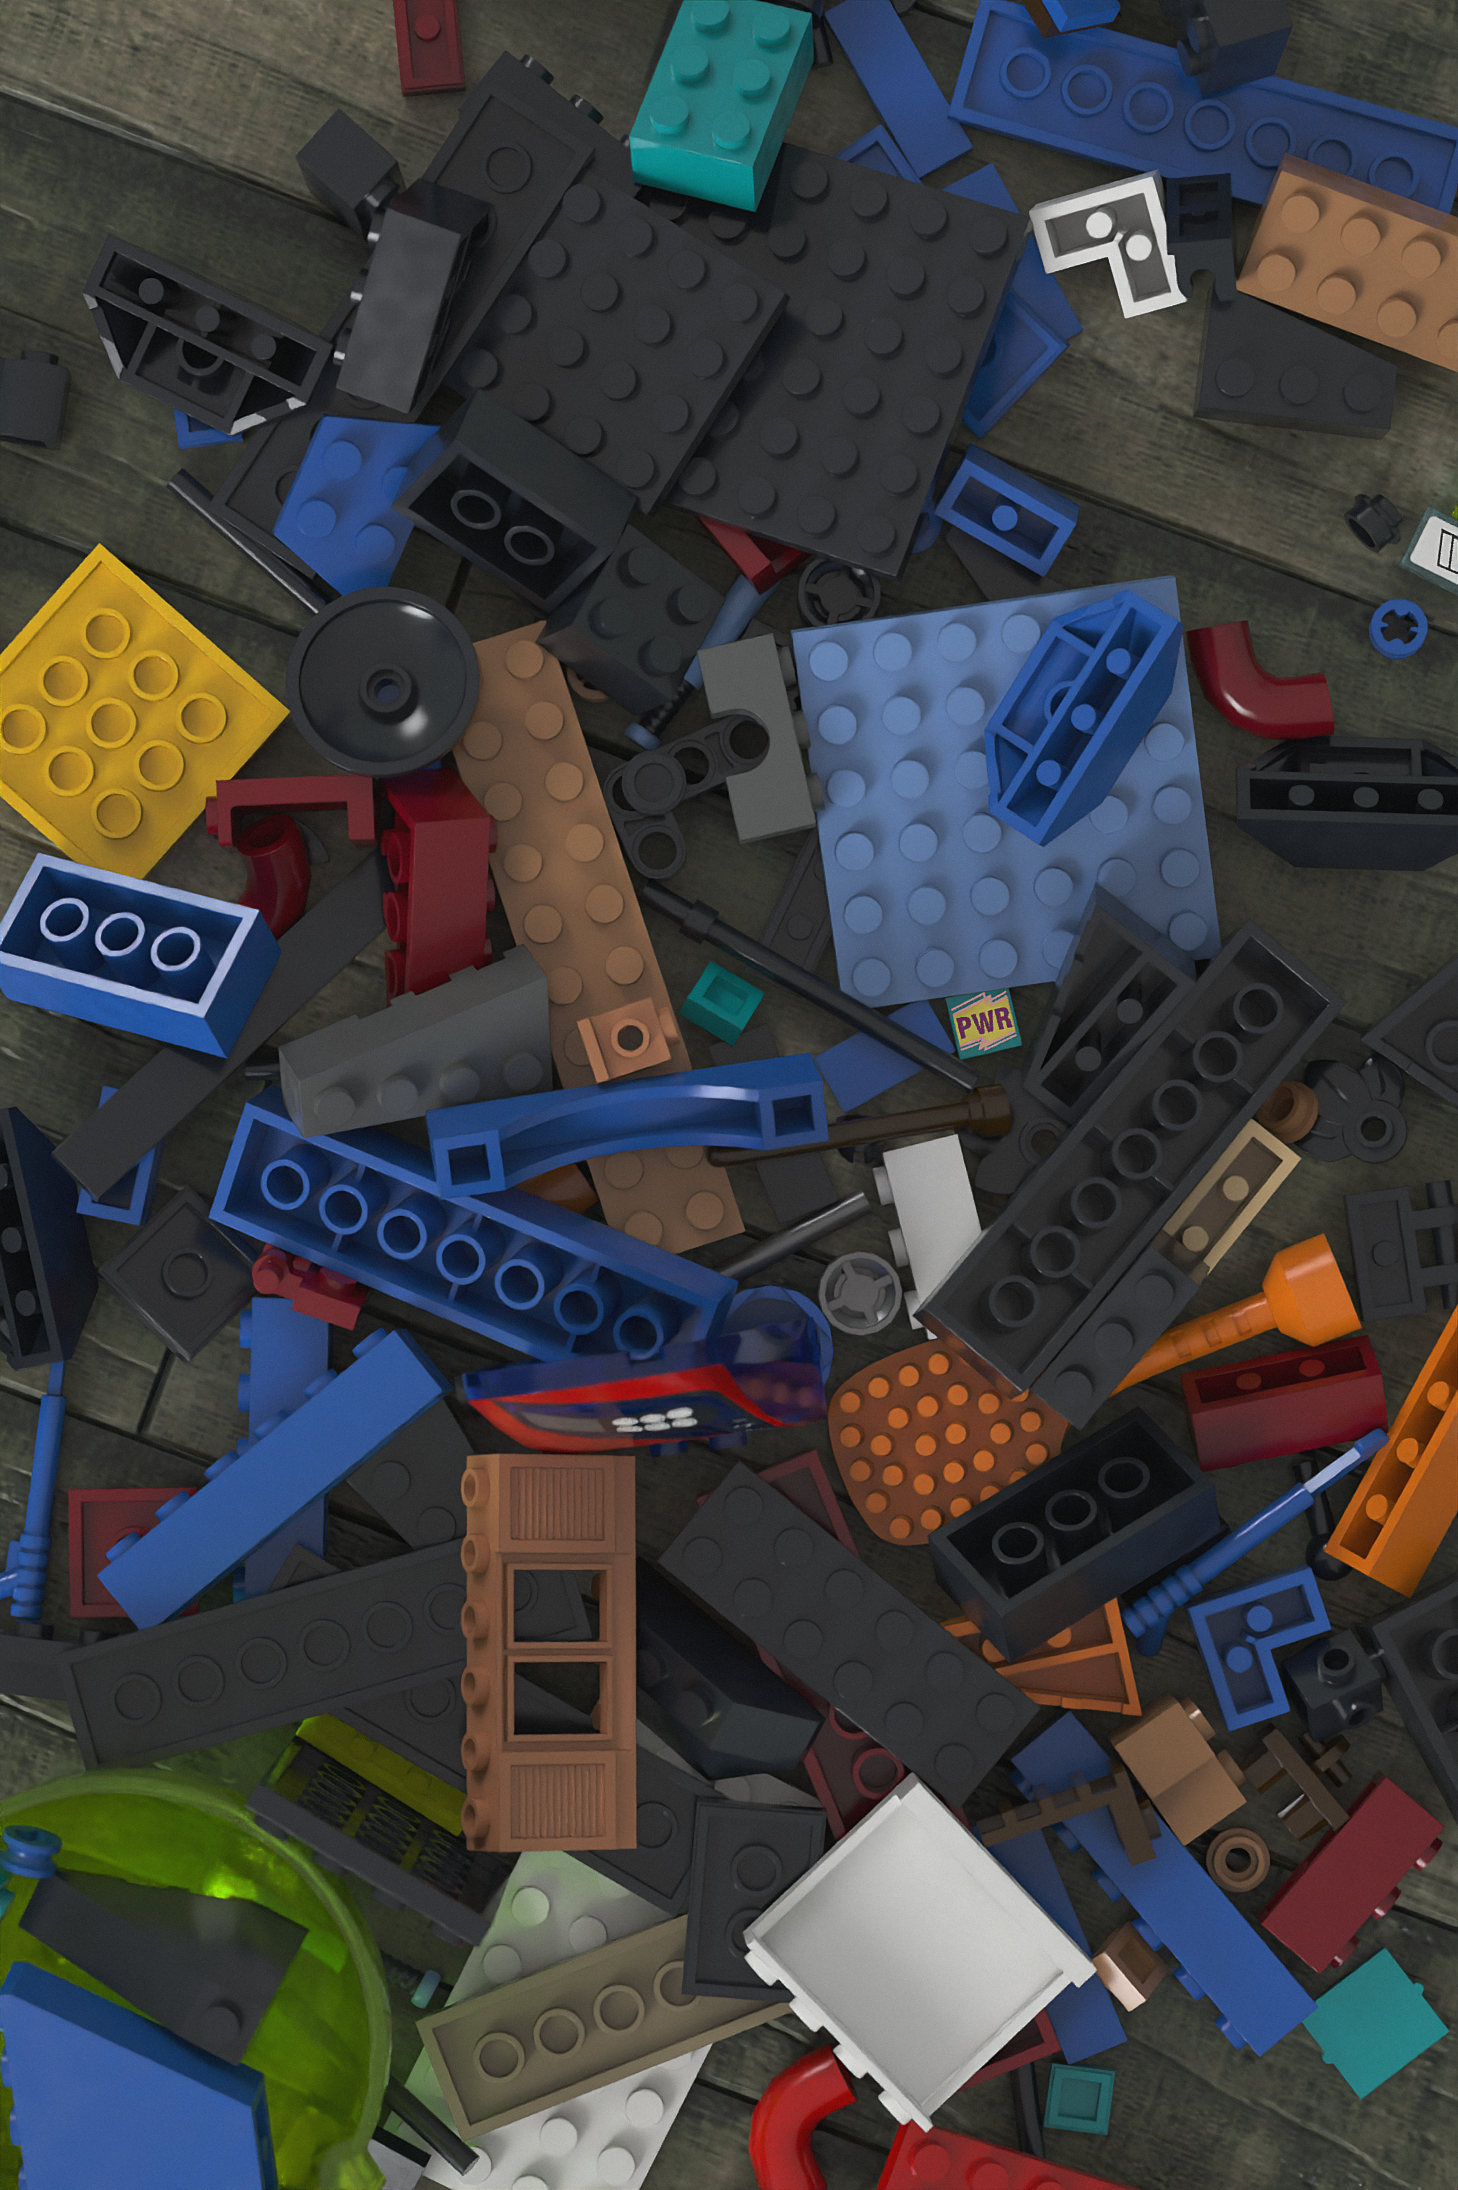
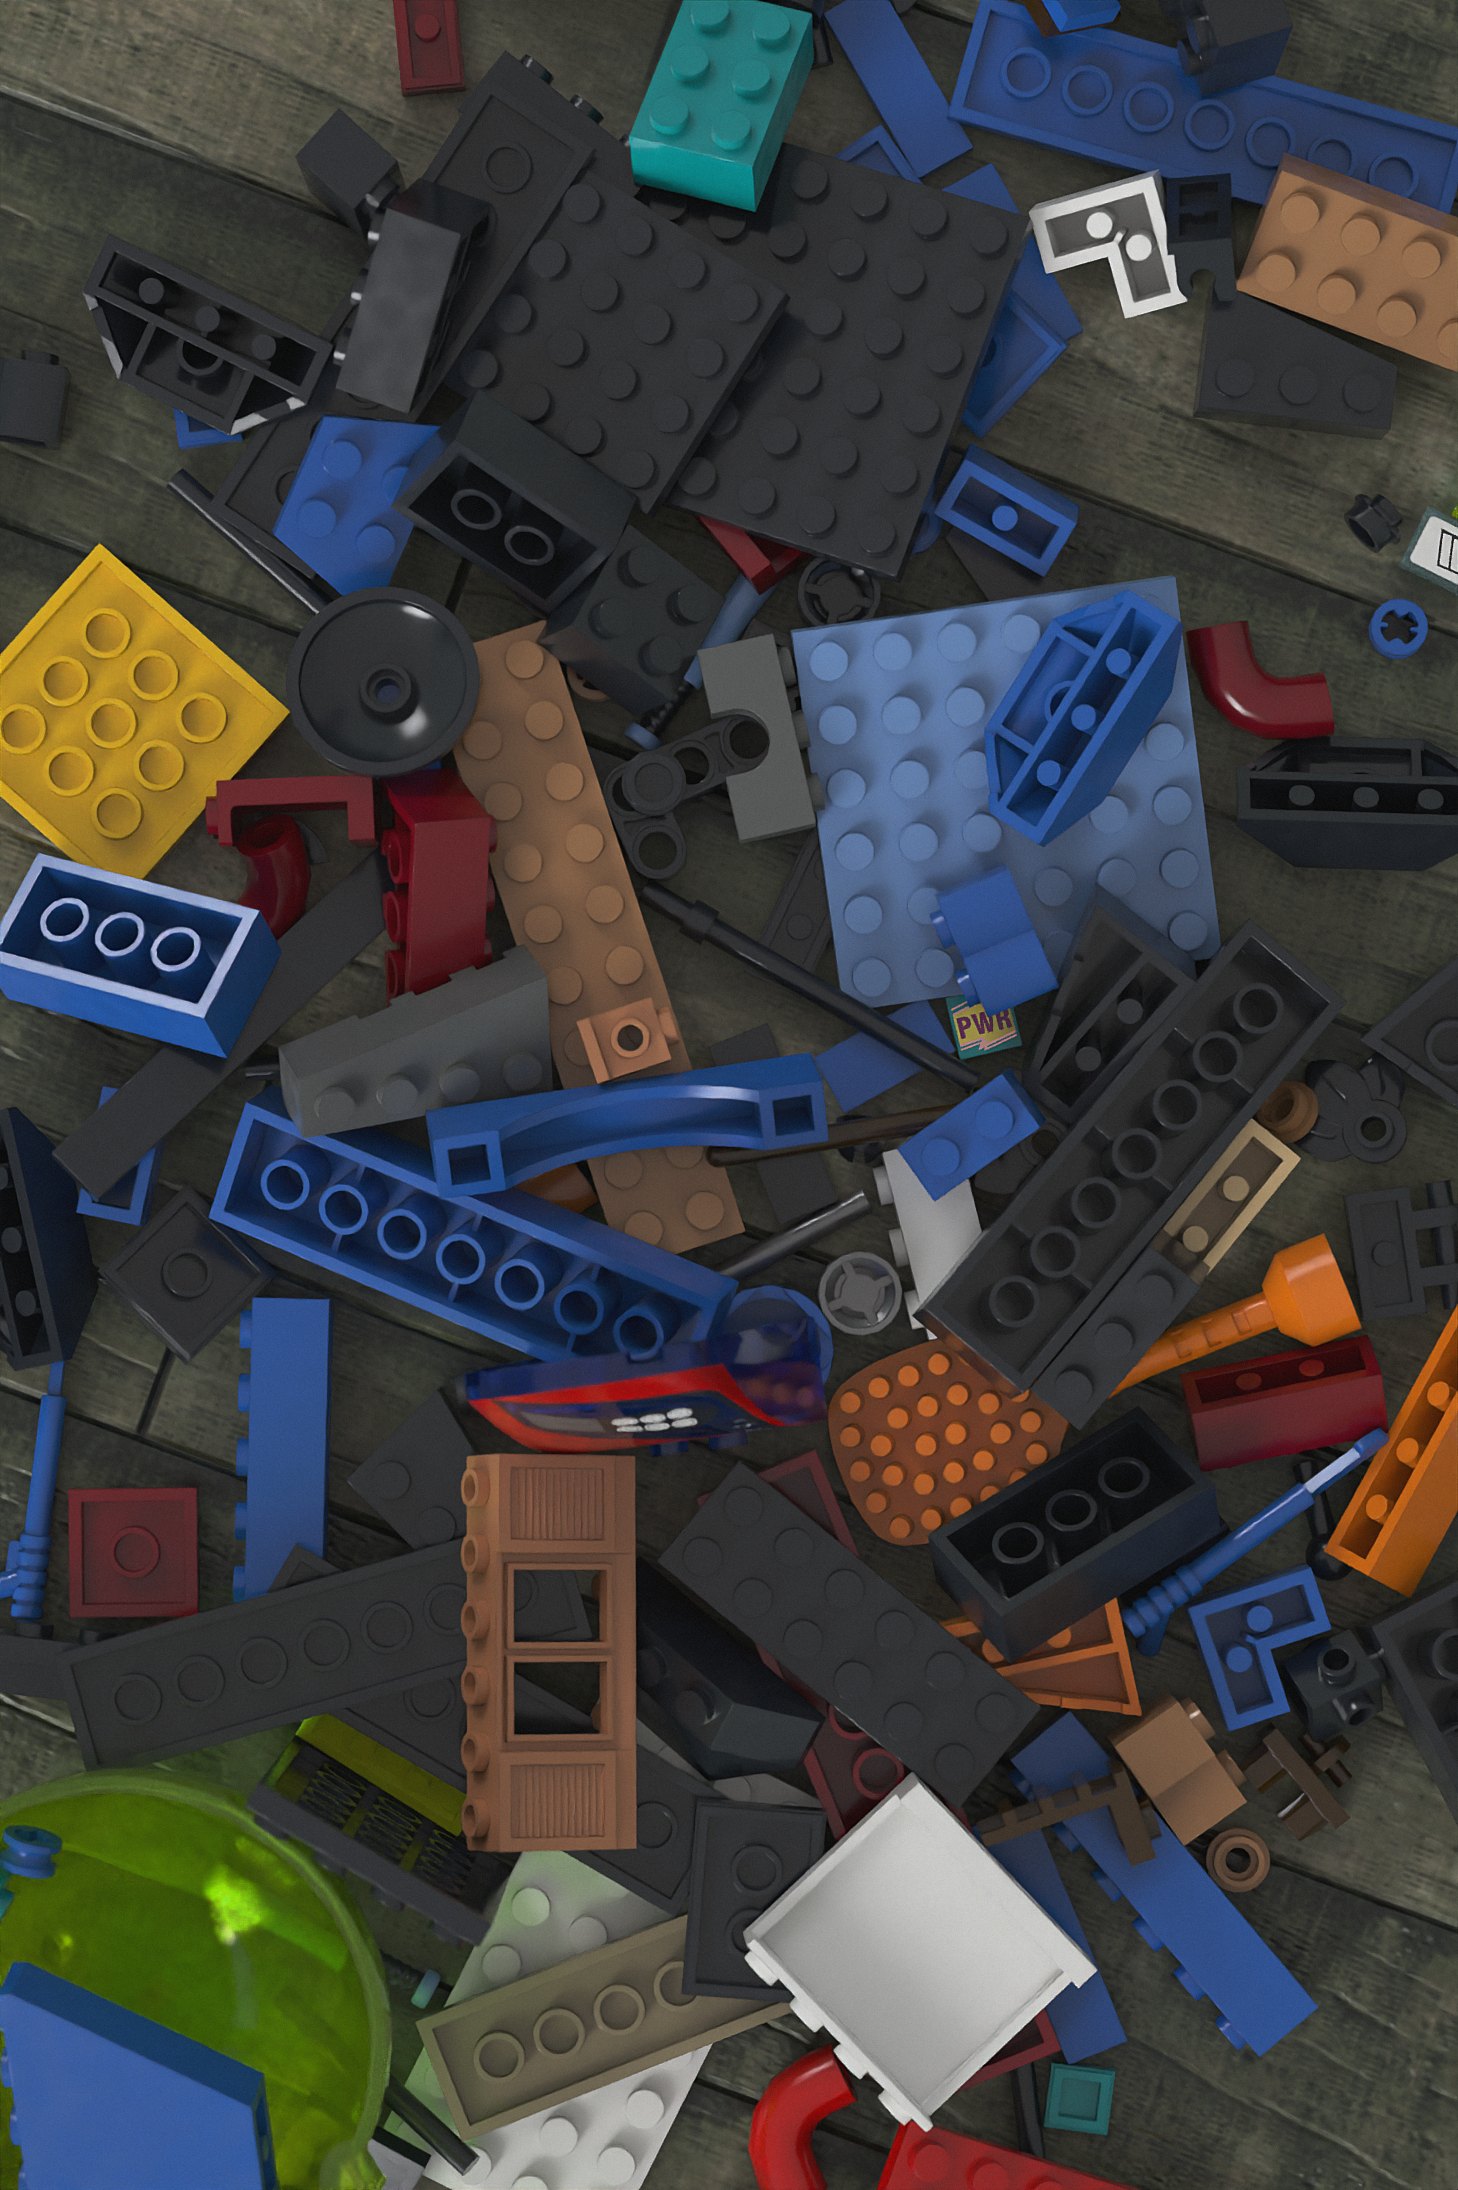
(177, 1955): black wedge -> none
(275, 1479): blue brick -> none
(311, 1286): dark red plate -> none
(721, 1003): teal plate -> none
(971, 1134): none -> blue brick
(994, 940): none -> blue brick
(1129, 1966): medium nougat plate -> none
(1351, 1874): dark red brick -> none
(1373, 2022): teal piece -> none

